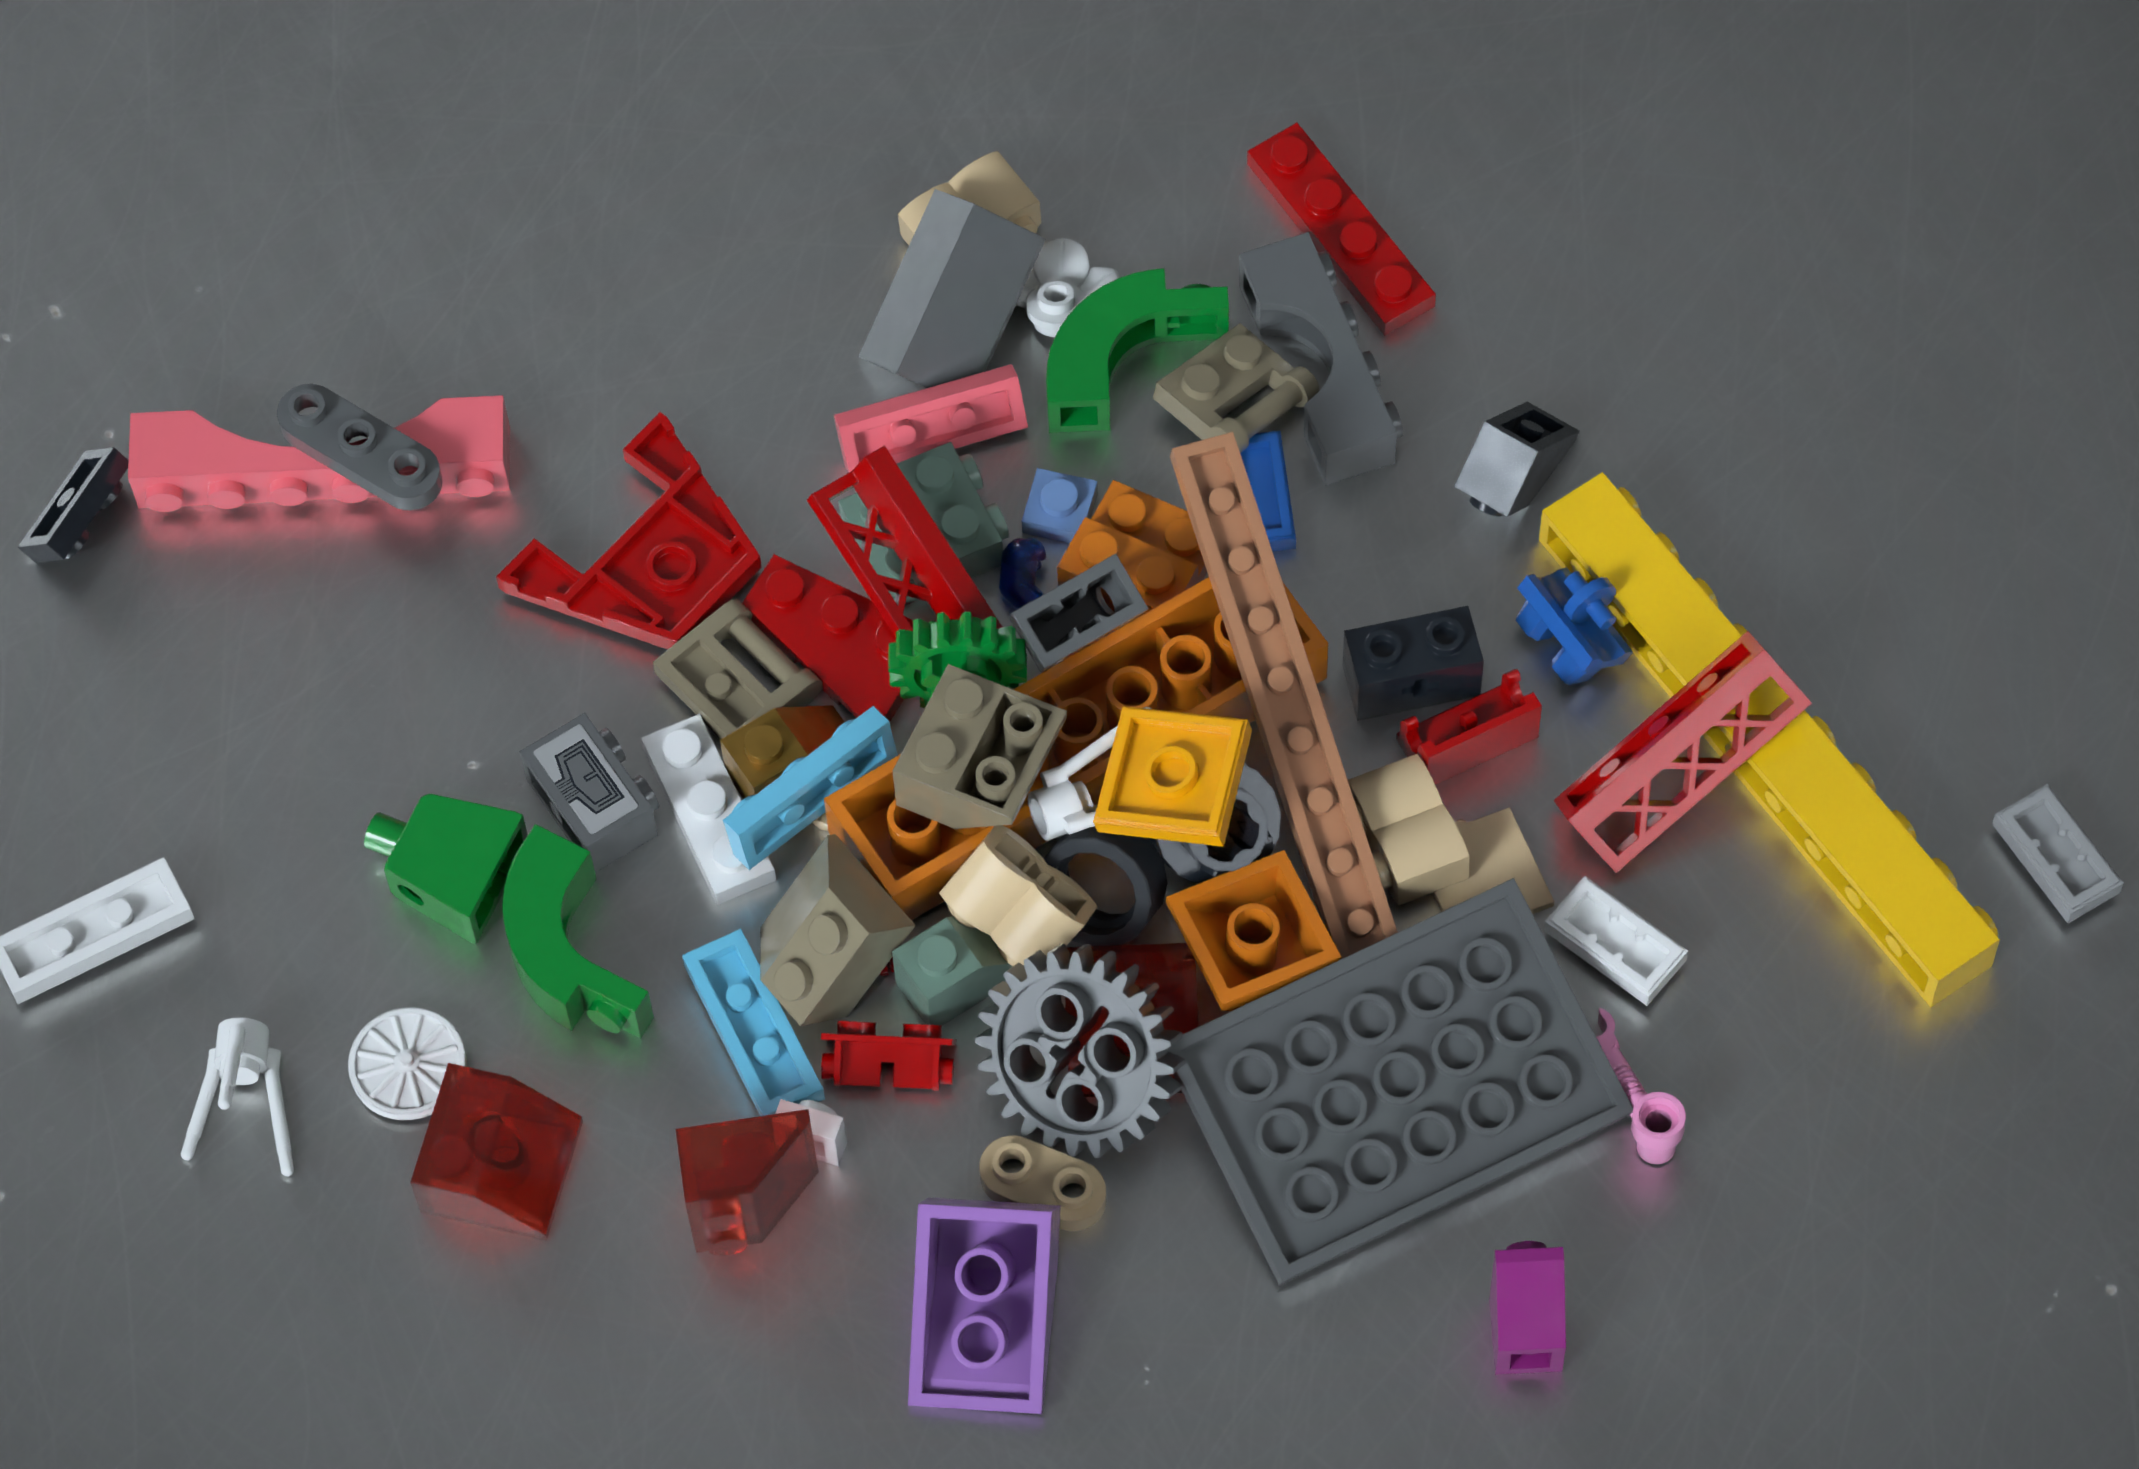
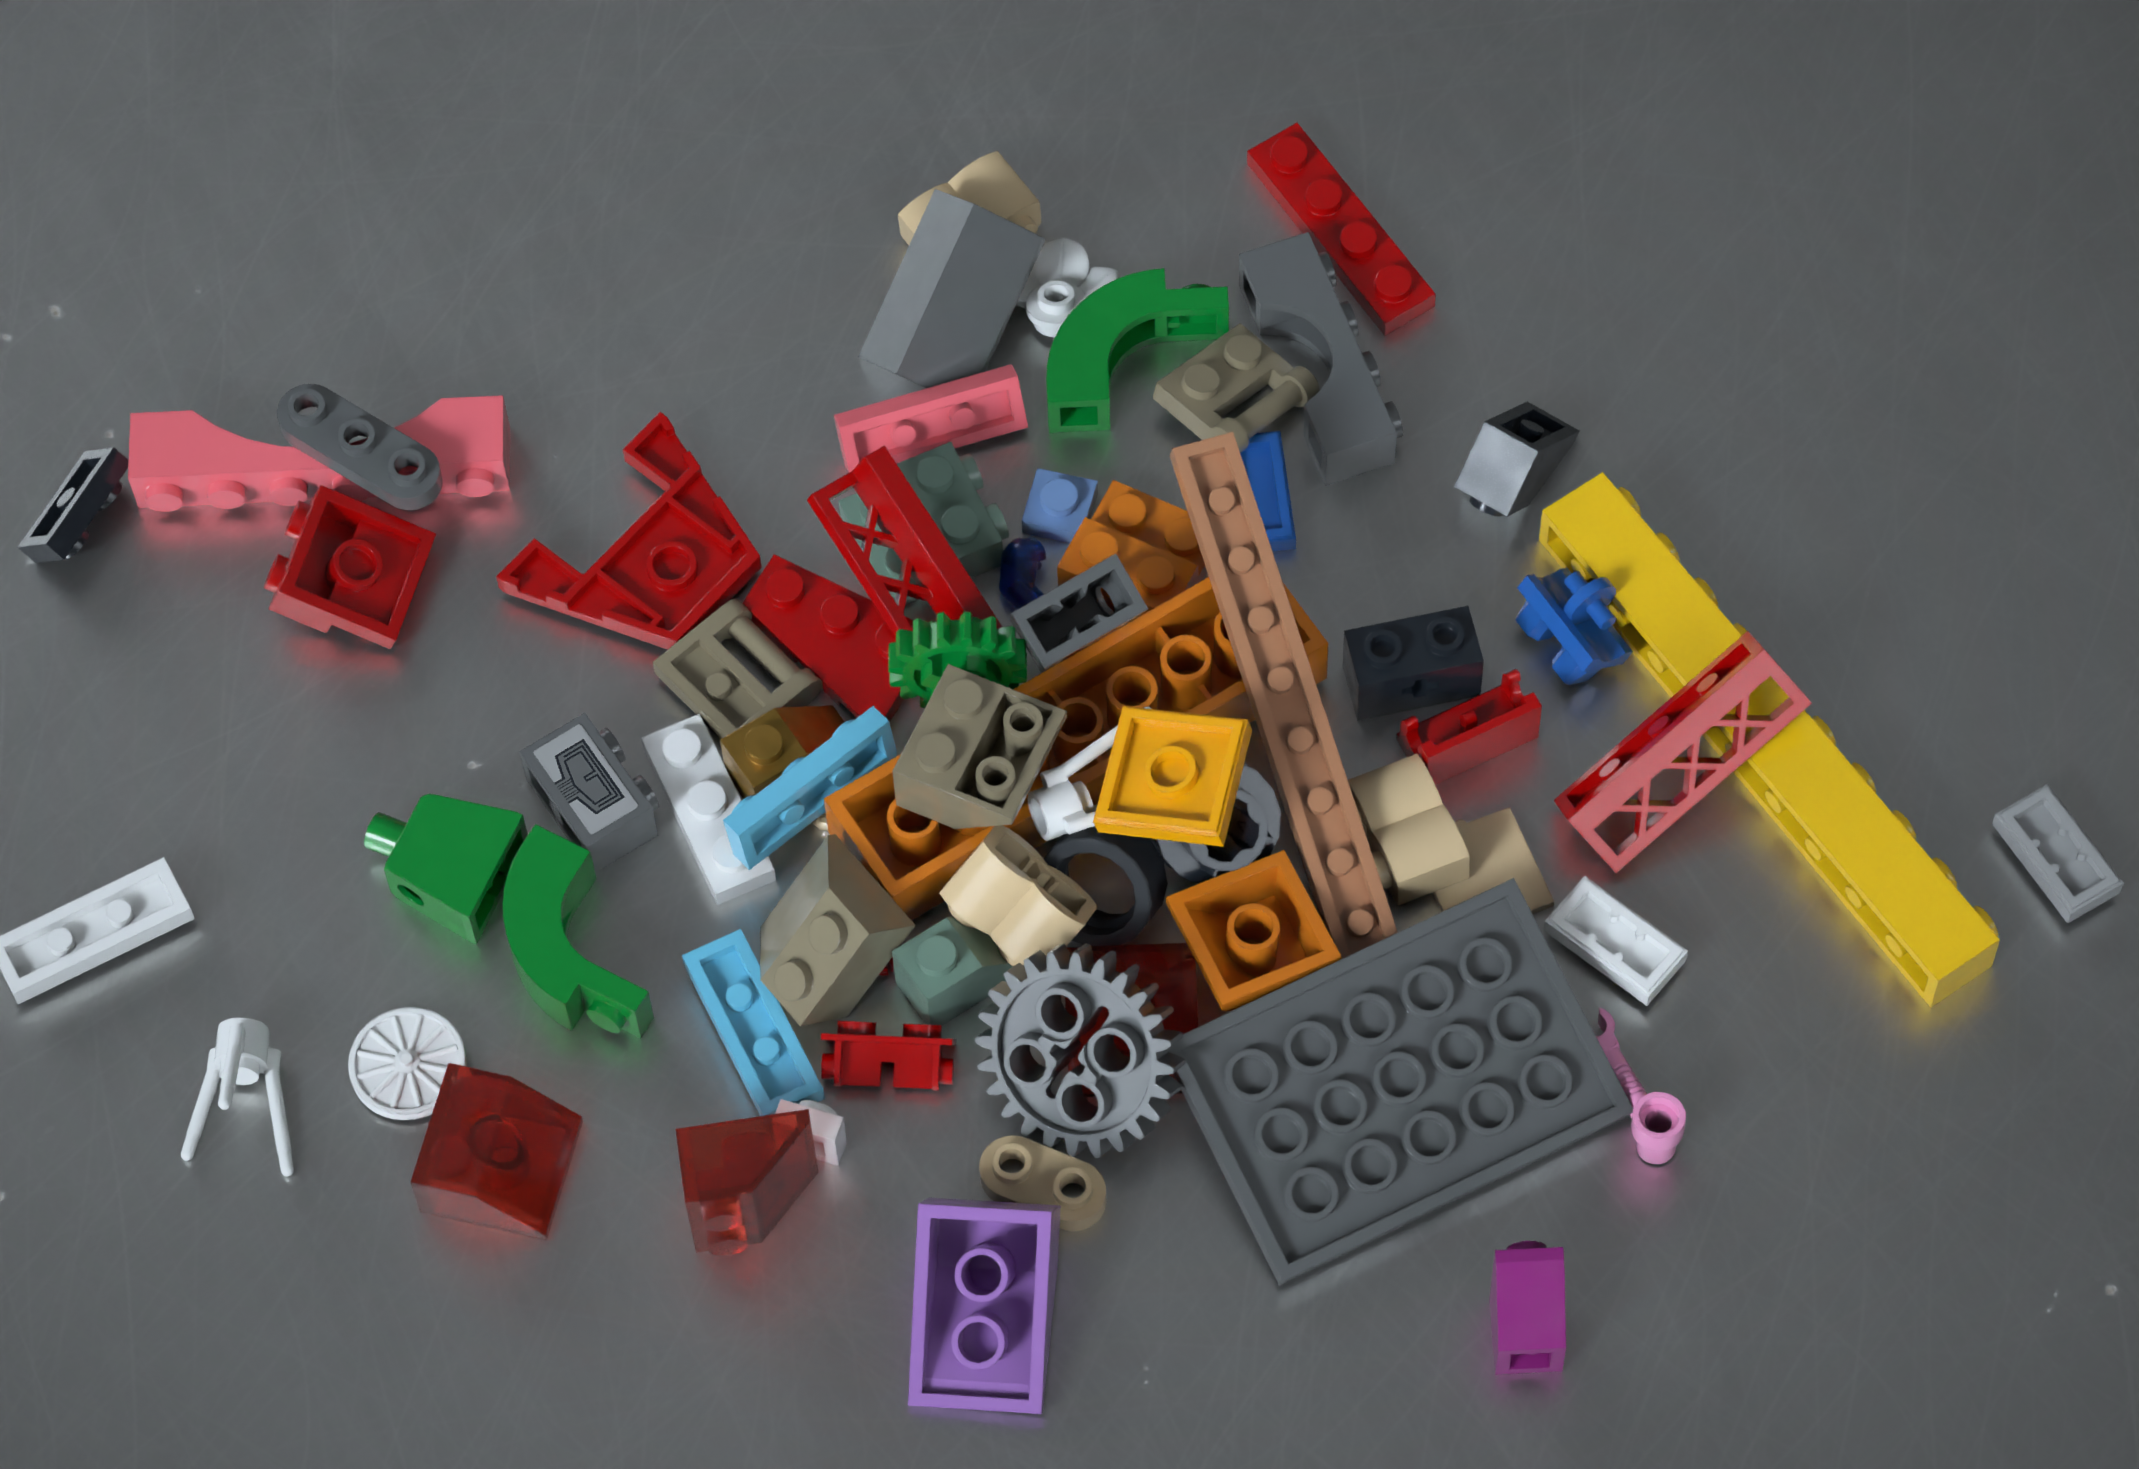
(348, 567): none -> red plate

